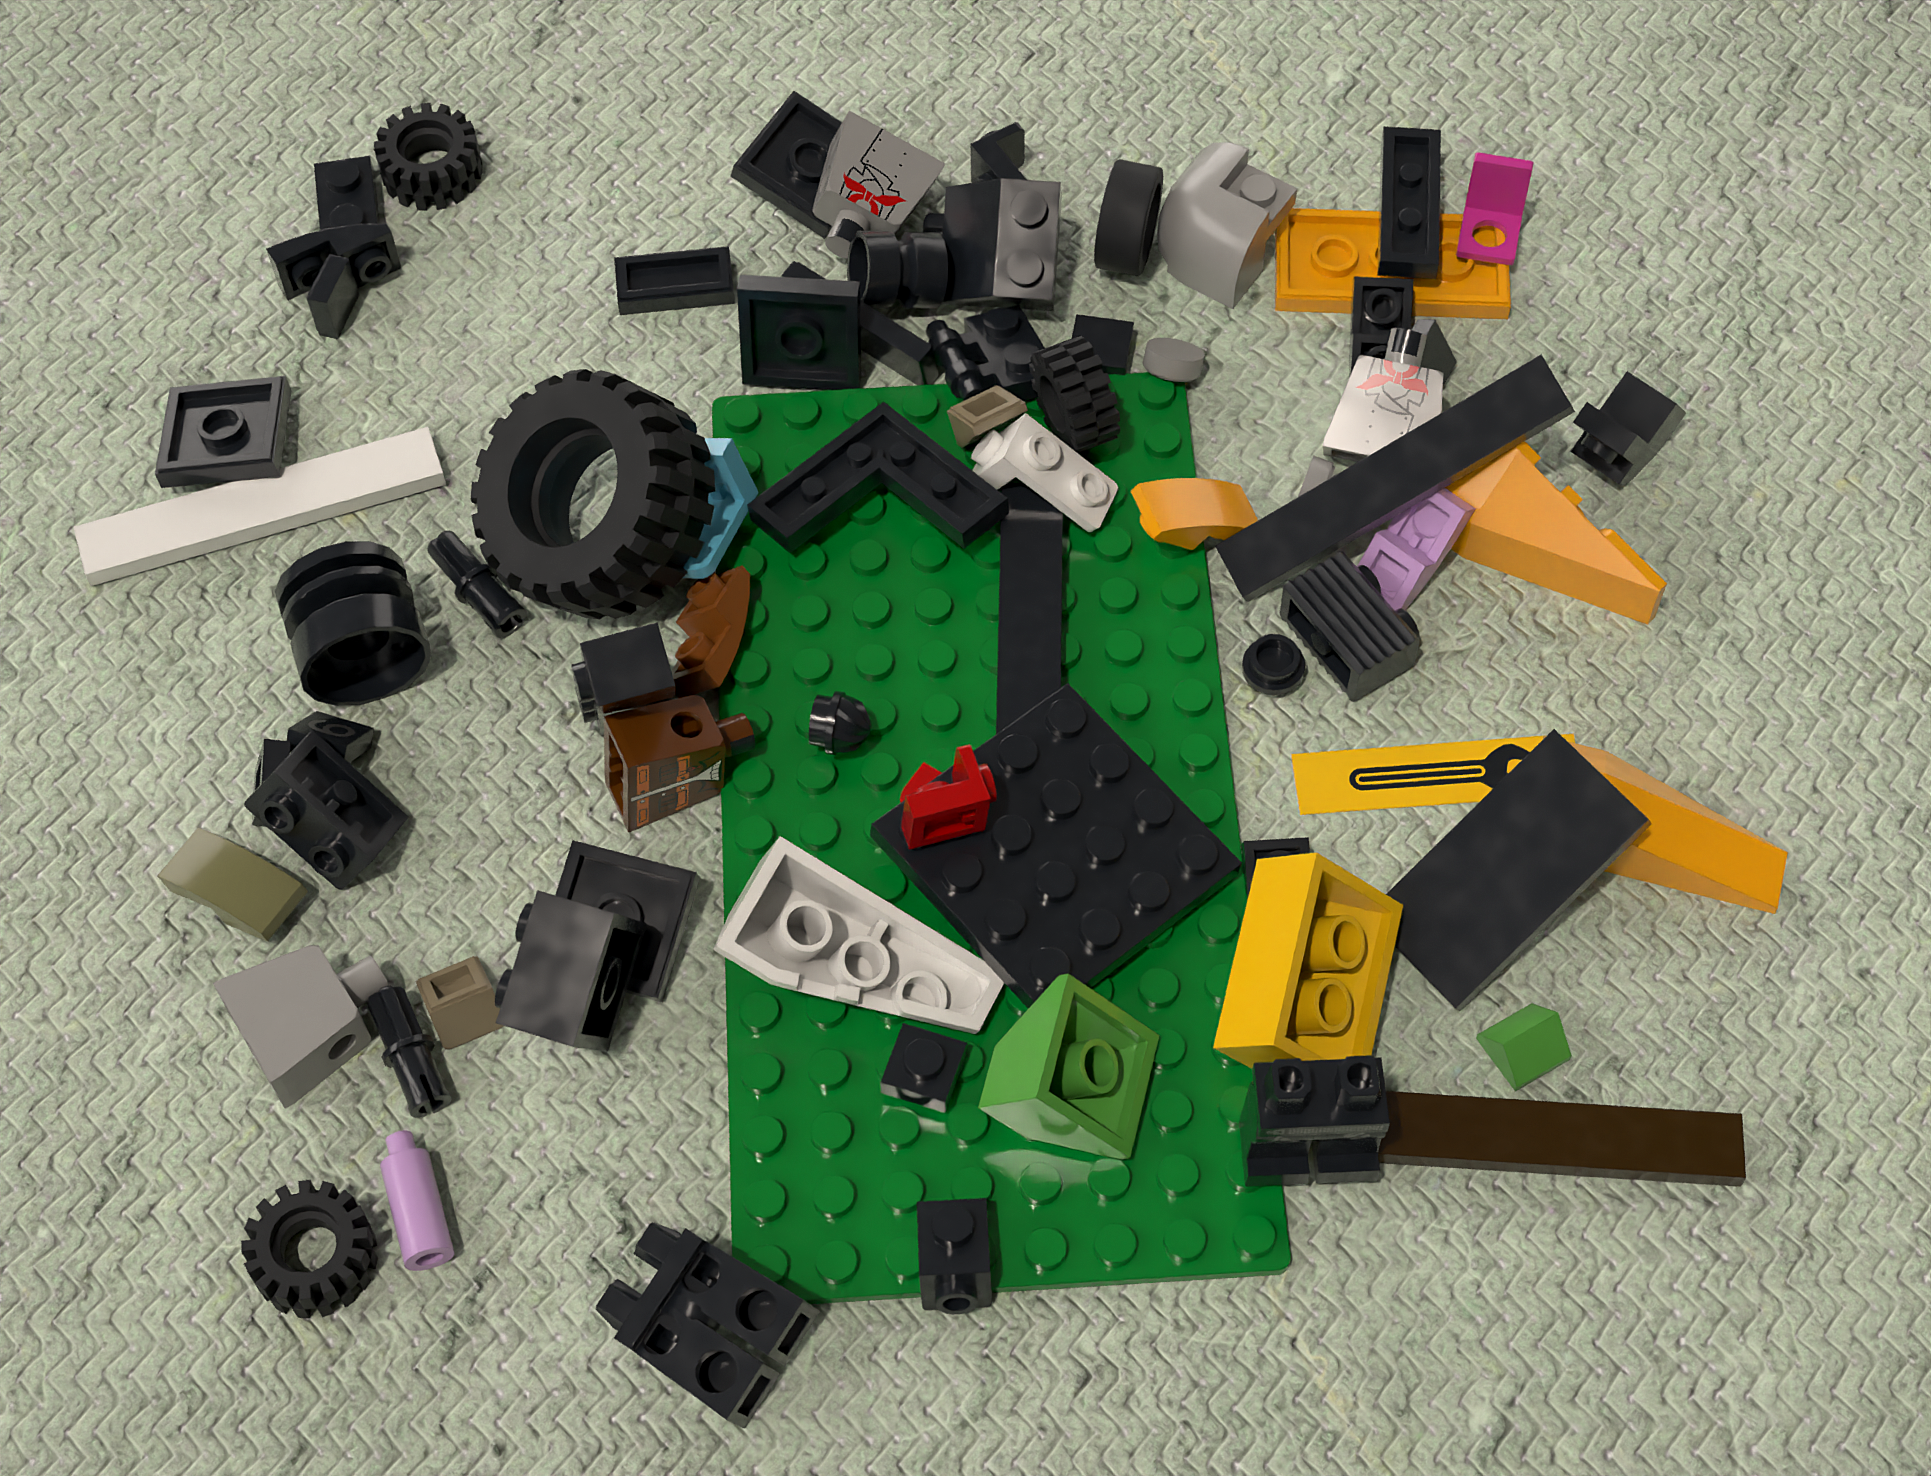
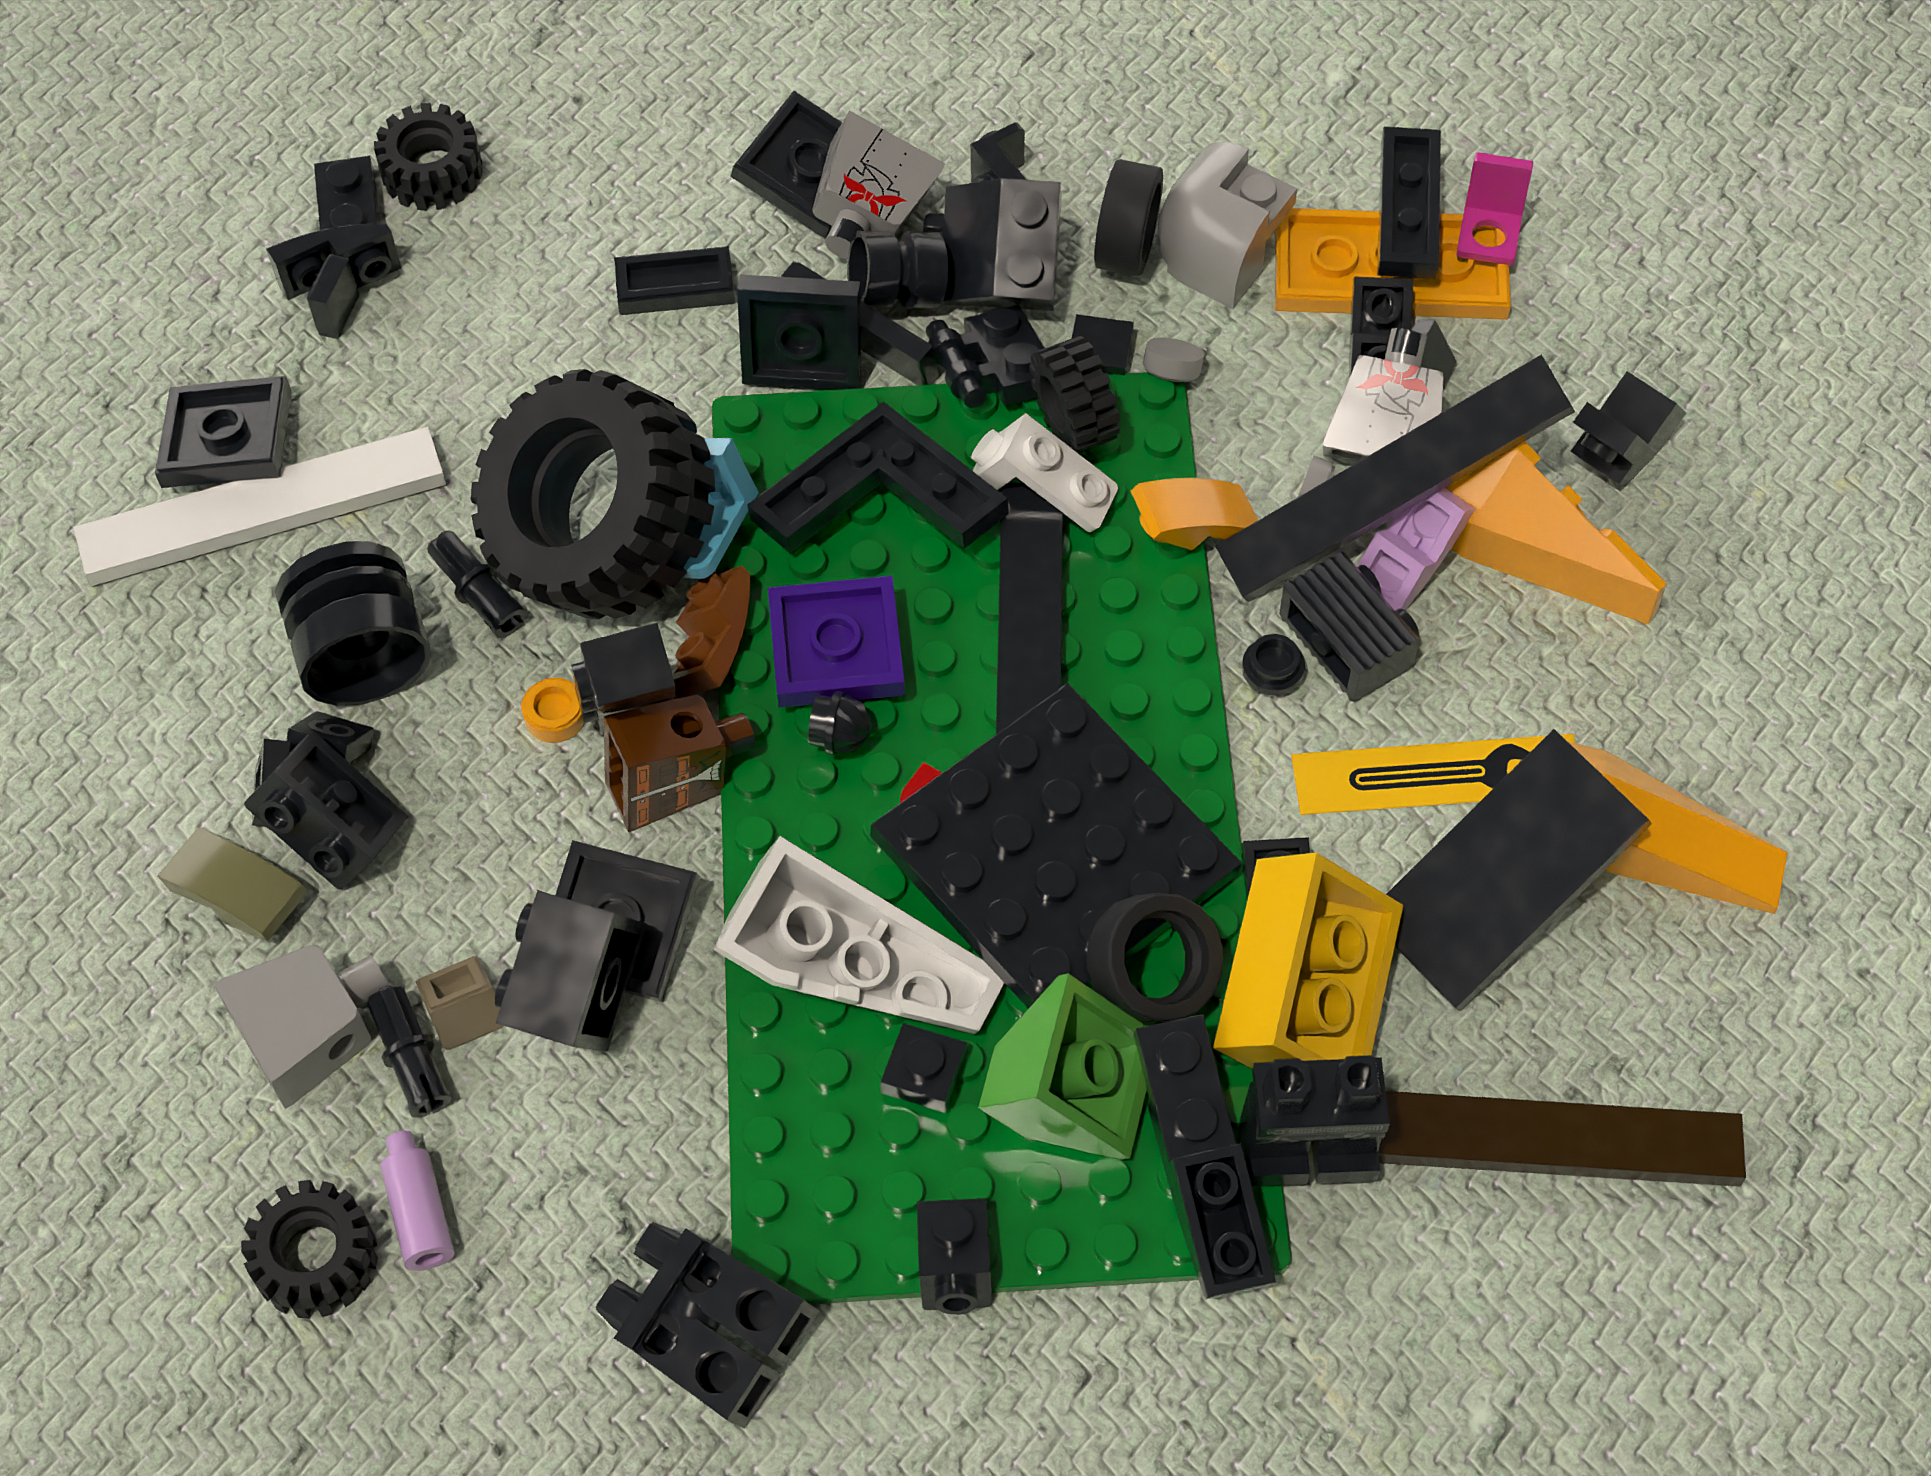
(552, 710): none -> light orange tile
(836, 640): none -> dark purple plate
(950, 810): red bracket -> none
(984, 412): dark tan slope -> none
(1201, 948): none -> black tyre
(1202, 1158): none -> black slope
(1526, 1044): bright green slope -> none

